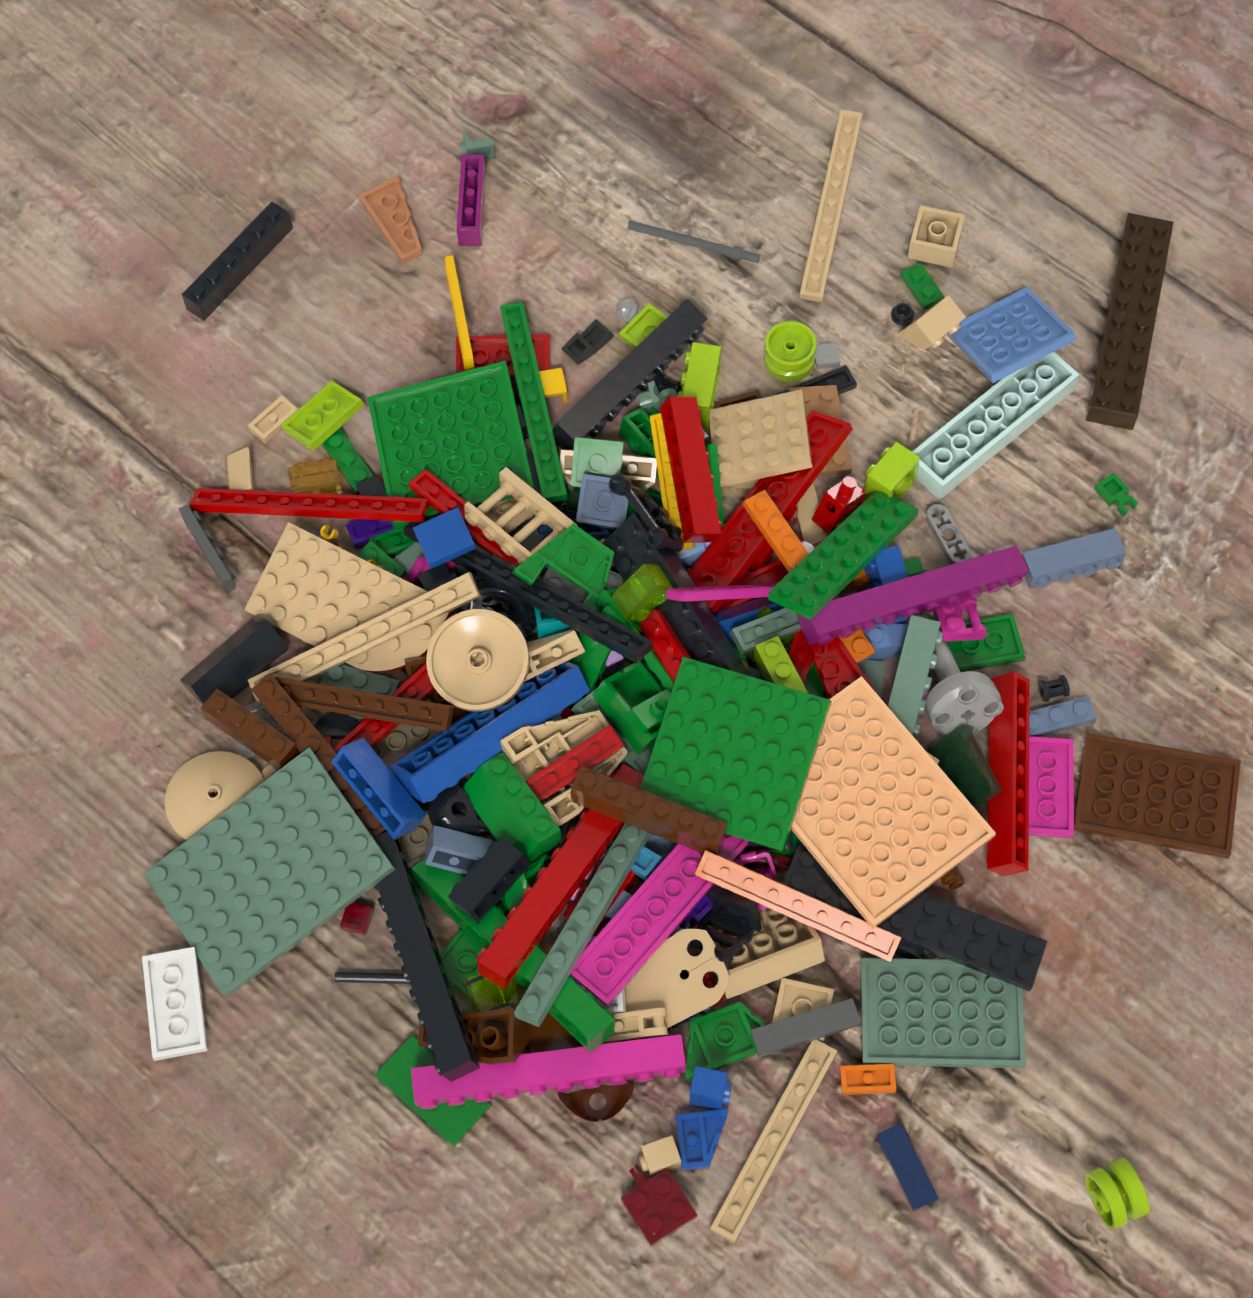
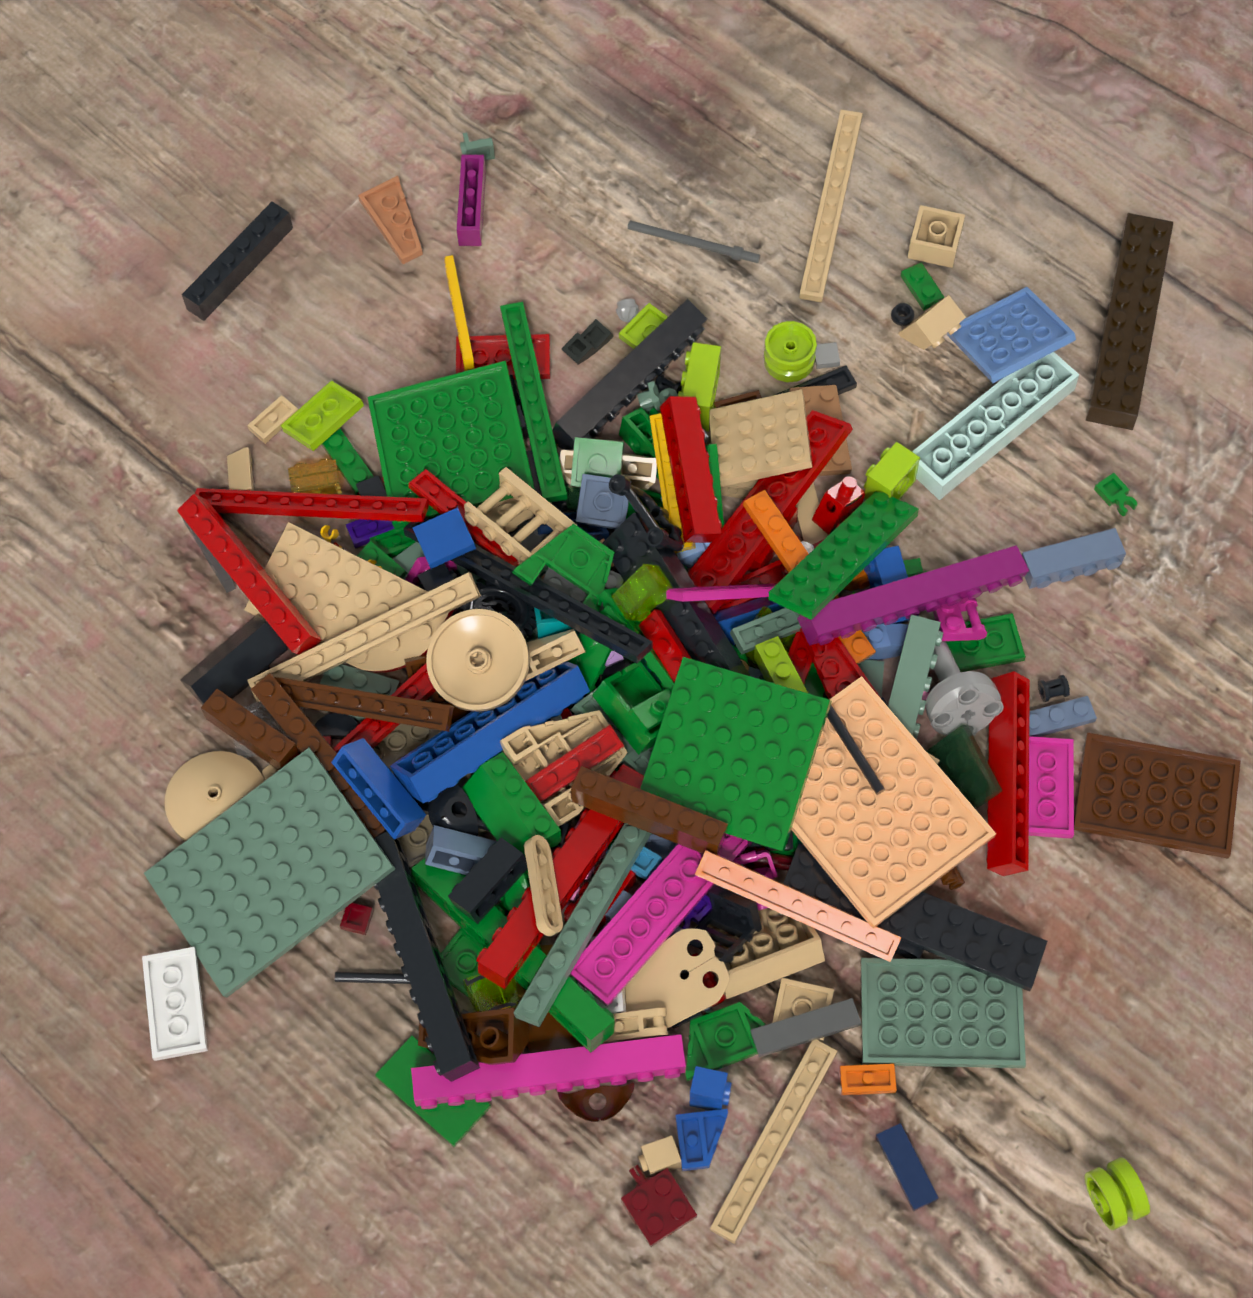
(249, 575): none -> red brick
(543, 886): none -> tan plate
(554, 383): yellow panel -> none
(855, 751): none -> black bar
(948, 525): light grey beam -> none

